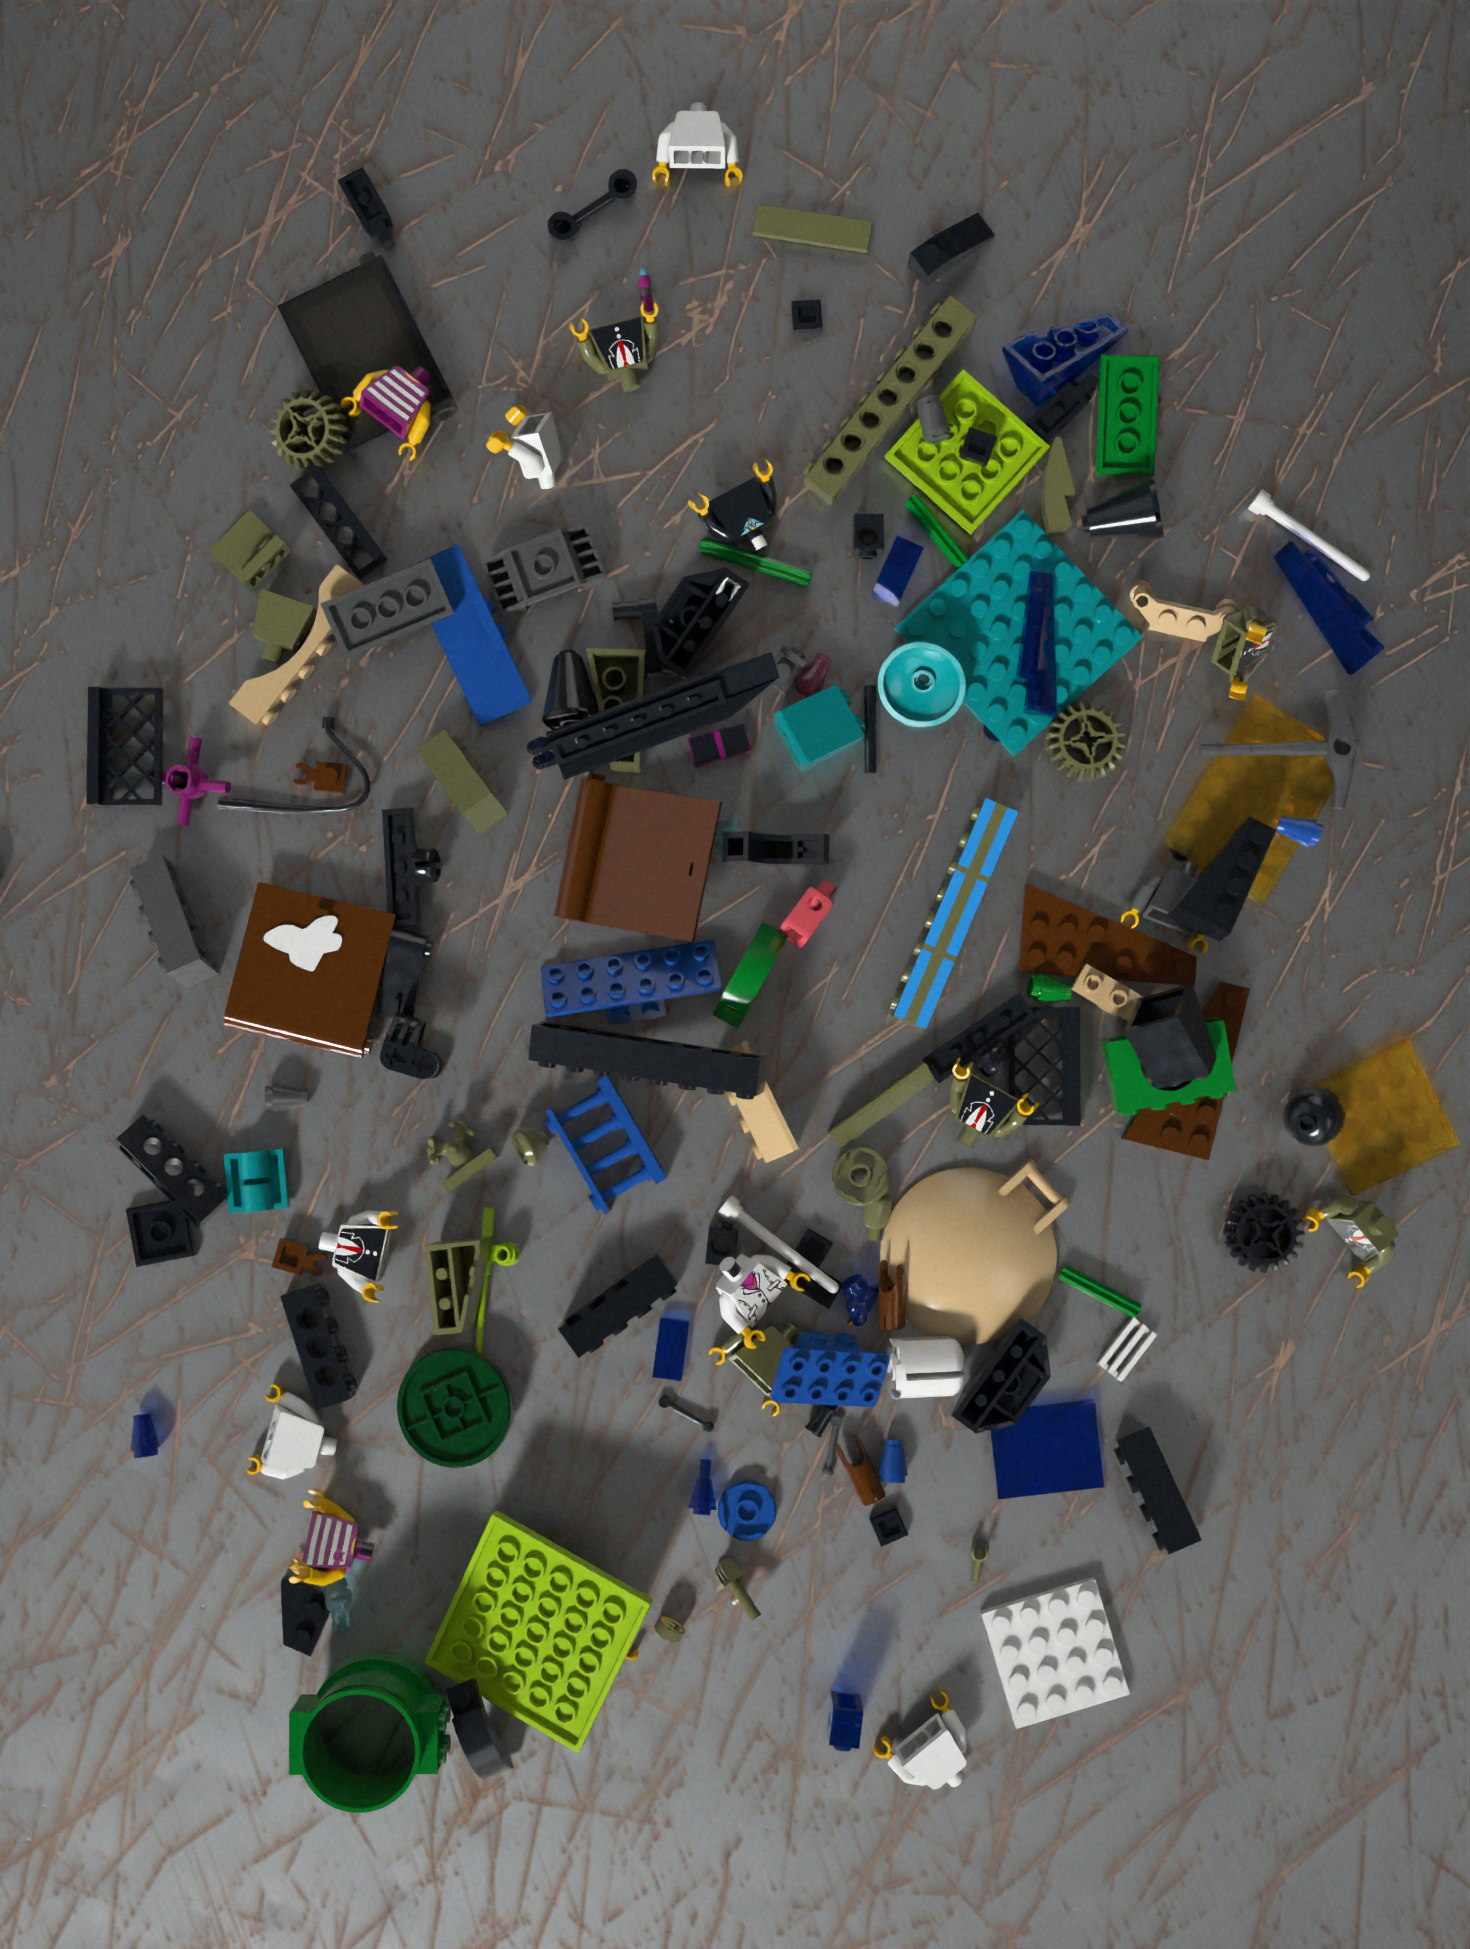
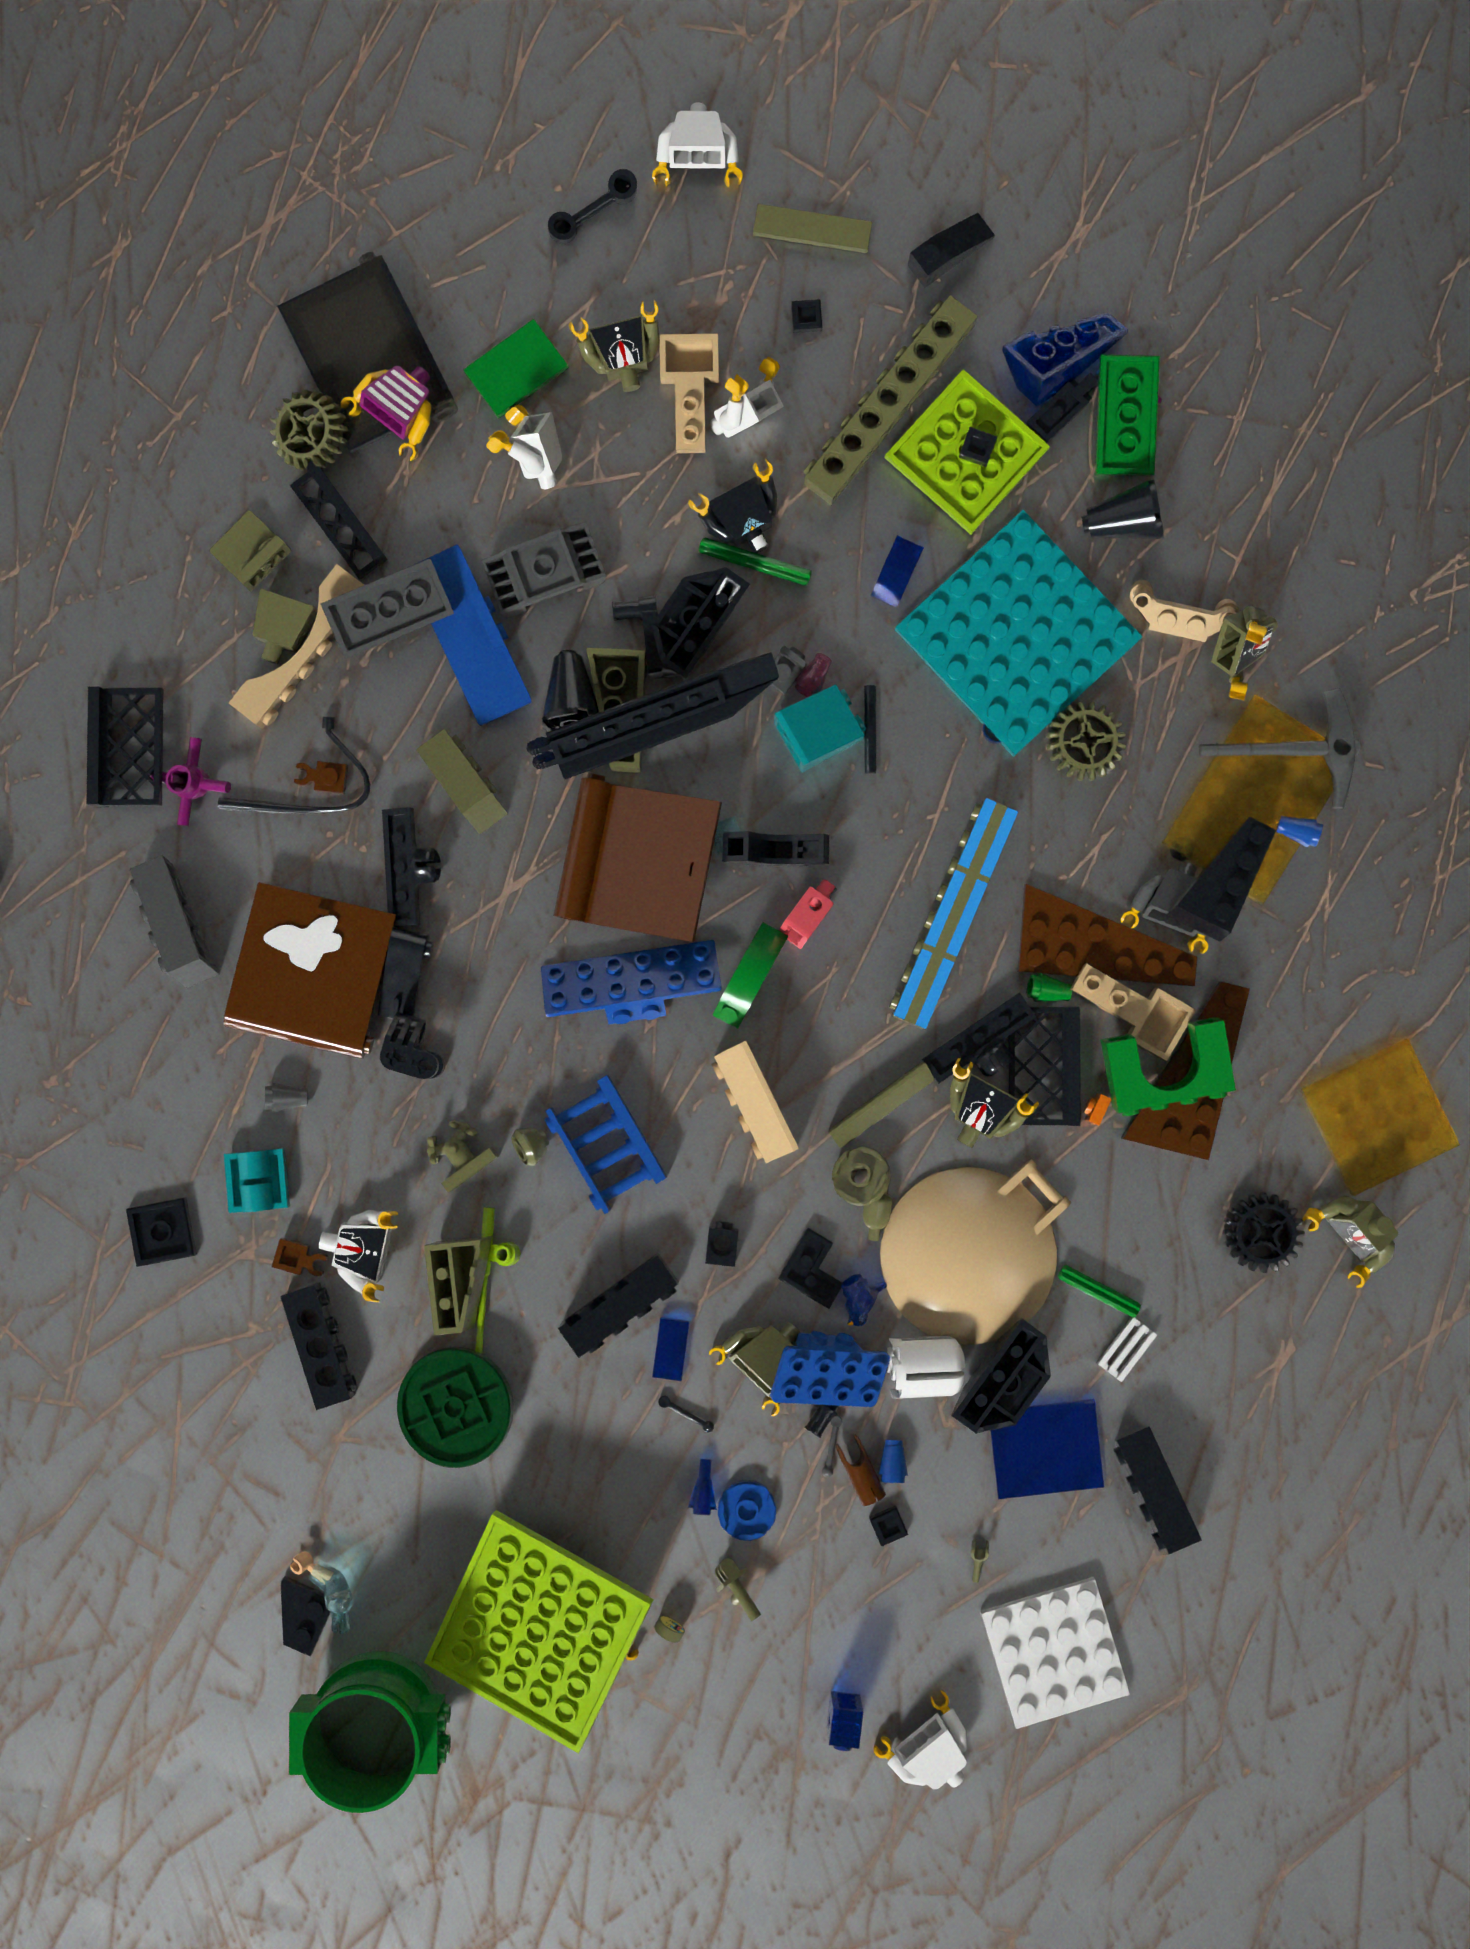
(144, 1437): clear blue cone -> none
(196, 1208): black brick -> none
(292, 1438): white torso -> none
(330, 1544): torso -> none
(368, 206): black hinge -> none
(479, 1742): black arch -> none
(516, 368): none -> green tile
(644, 284): magenta piece -> none
(648, 1059): black brick -> none
(689, 364): none -> tan plate
(719, 745): black tile -> none
(734, 1211): white piece -> none
(749, 407): none -> white torso
(750, 1289): white torso -> none
(868, 523): black brick -> none
(891, 1298): reddish brown piece -> none
(919, 701): teal dish -> none
(933, 419): dark grey piece -> none
(936, 530): green axle -> none
(1037, 647): clear blue wedge -> none
(1055, 490): olive slope -> none
(1096, 1108): none -> orange plate
(1171, 1037): black slope -> none
(1264, 505): white piece -> none
(1313, 1116): black cylinder -> none
(1331, 606): clear blue wedge -> none

